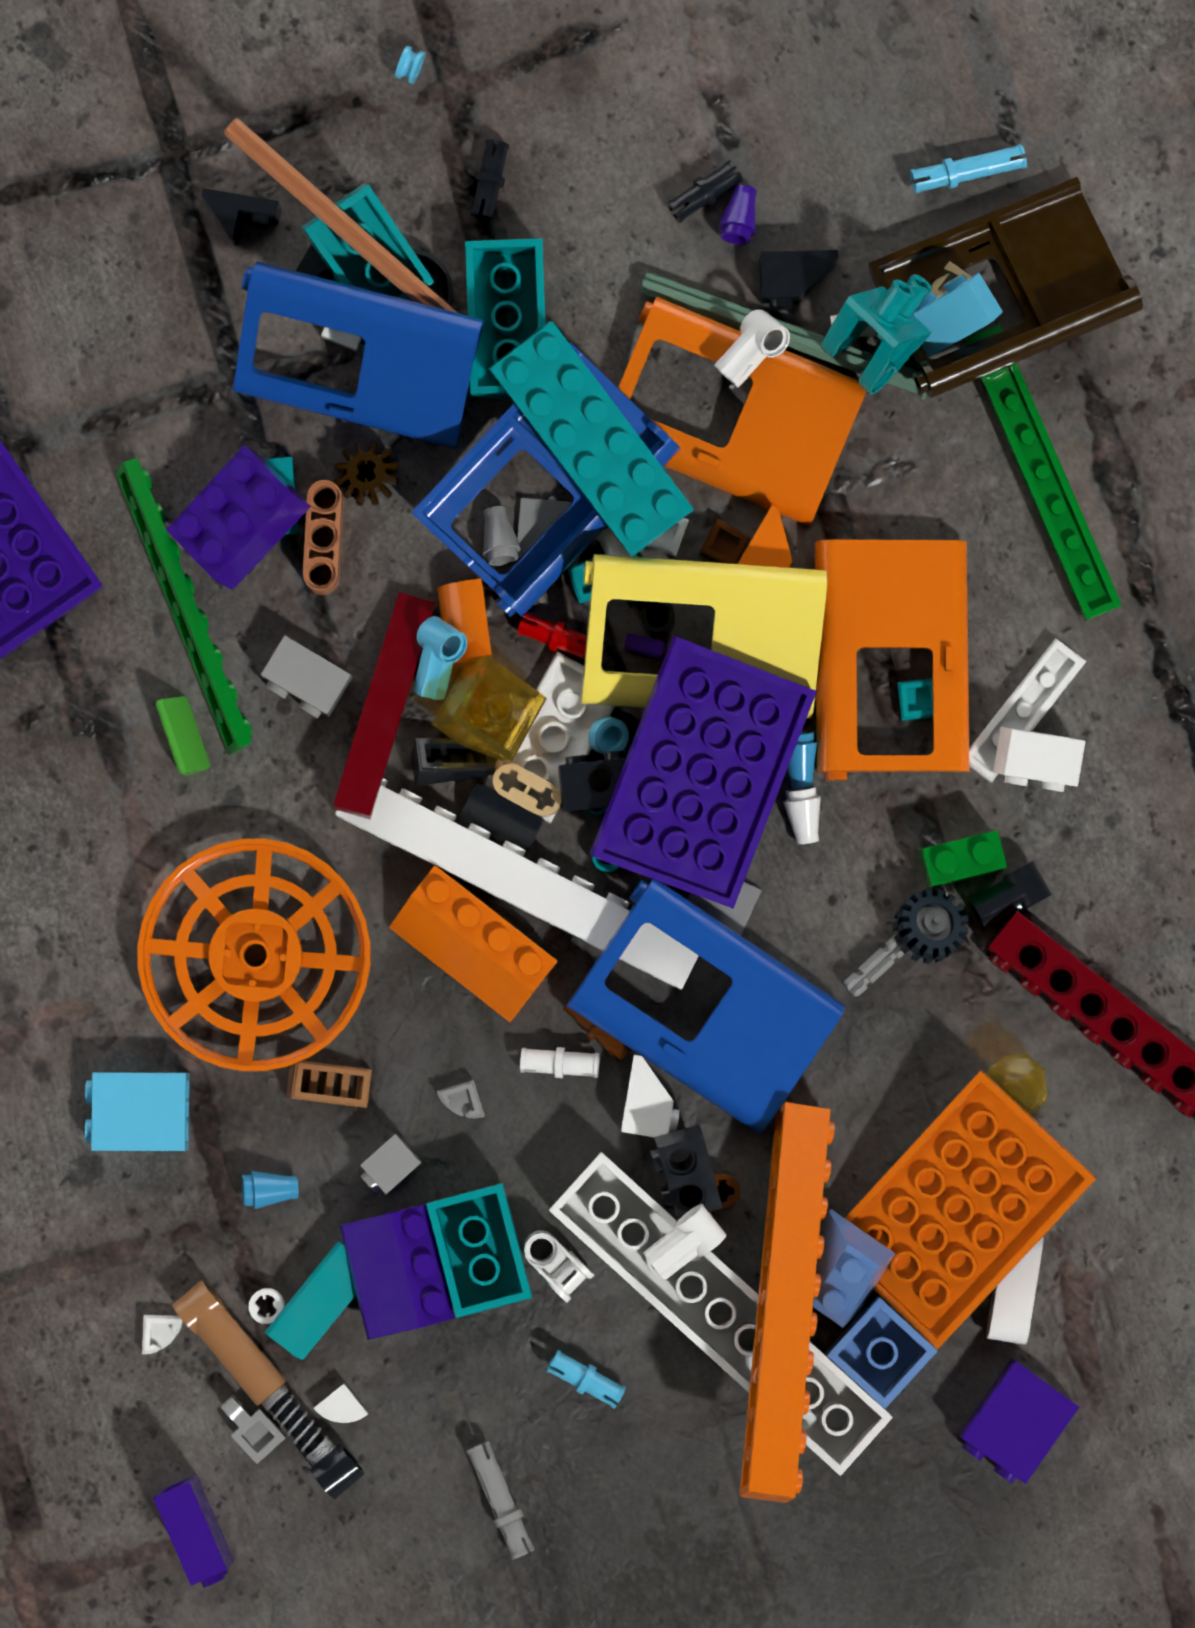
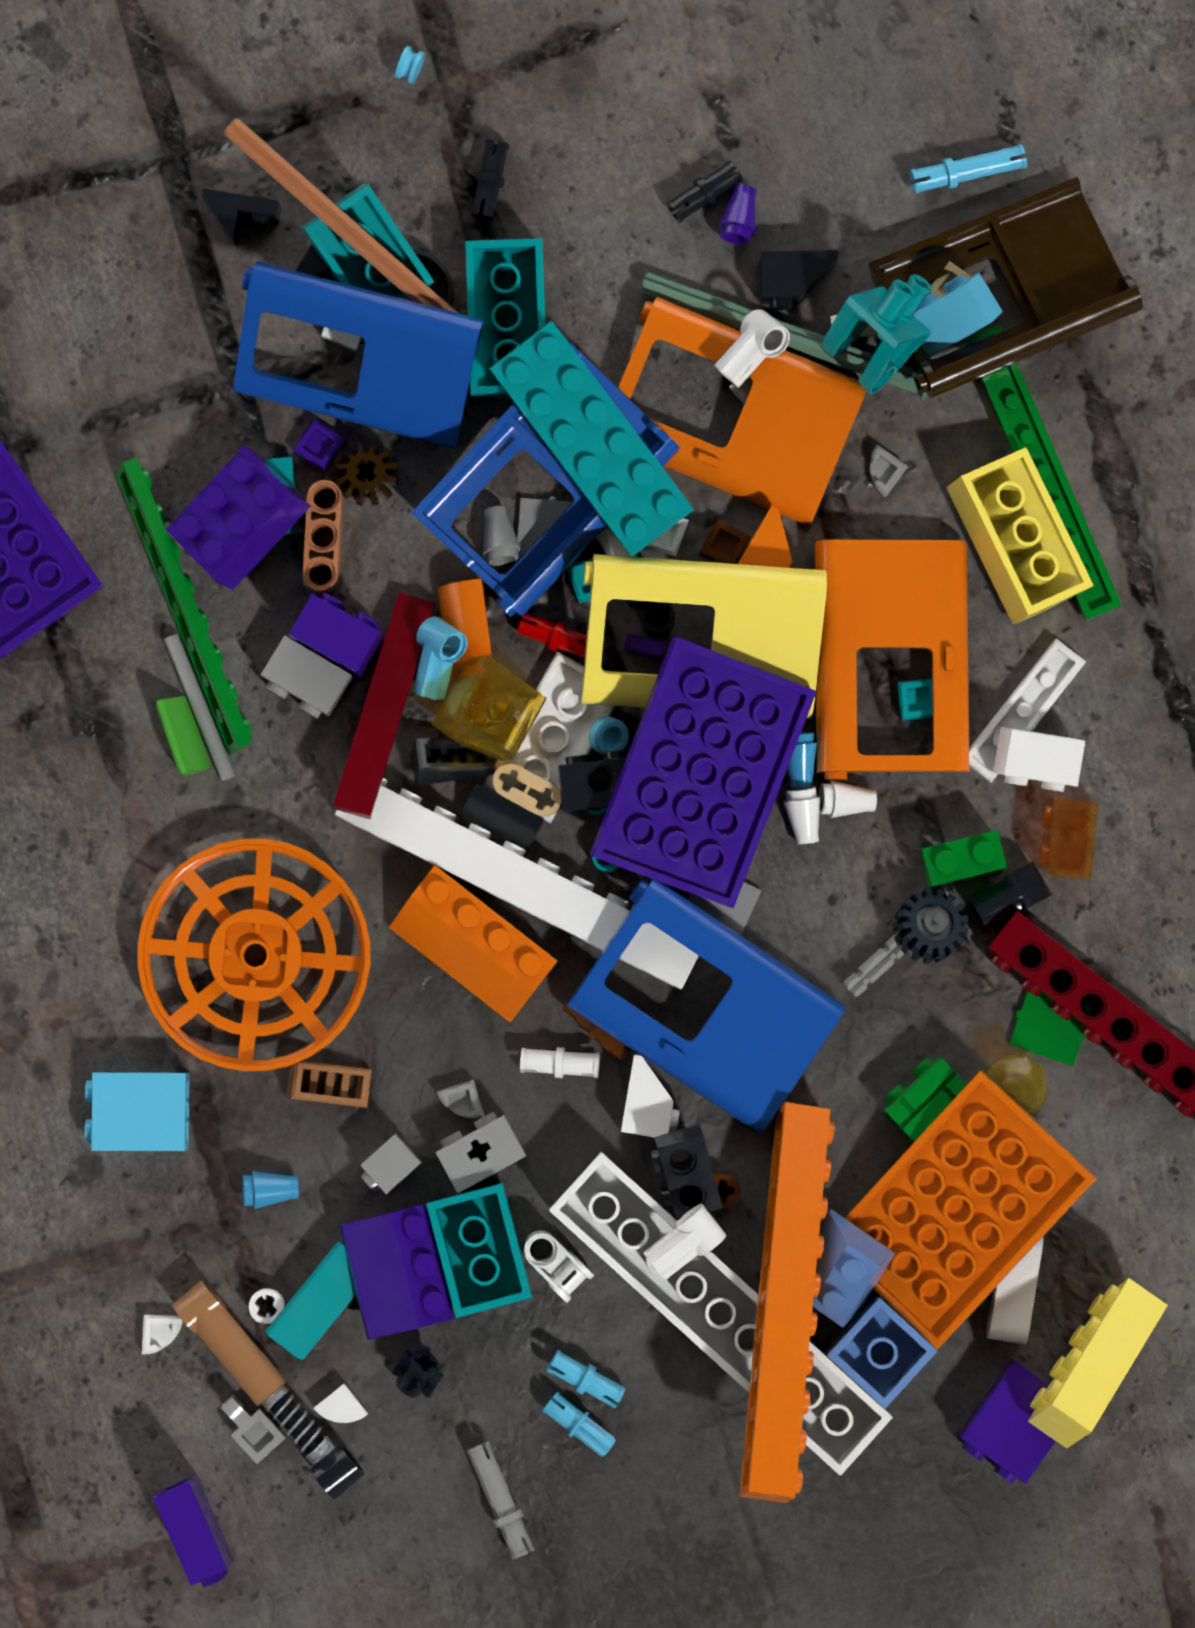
(199, 707): none -> light grey bar
(319, 445): none -> dark purple tile
(337, 635): none -> dark purple brick
(417, 1373): none -> black gear
(467, 1171): none -> light grey brick
(579, 1424): none -> medium azure axle
(846, 799): none -> white cone
(885, 470): none -> light grey tile
(924, 1097): none -> green brick
(1019, 535): none -> light yellow slope
(1045, 1032): none -> green piece
(1069, 838): none -> clear orange bracket
(1096, 1363): none -> light yellow brick

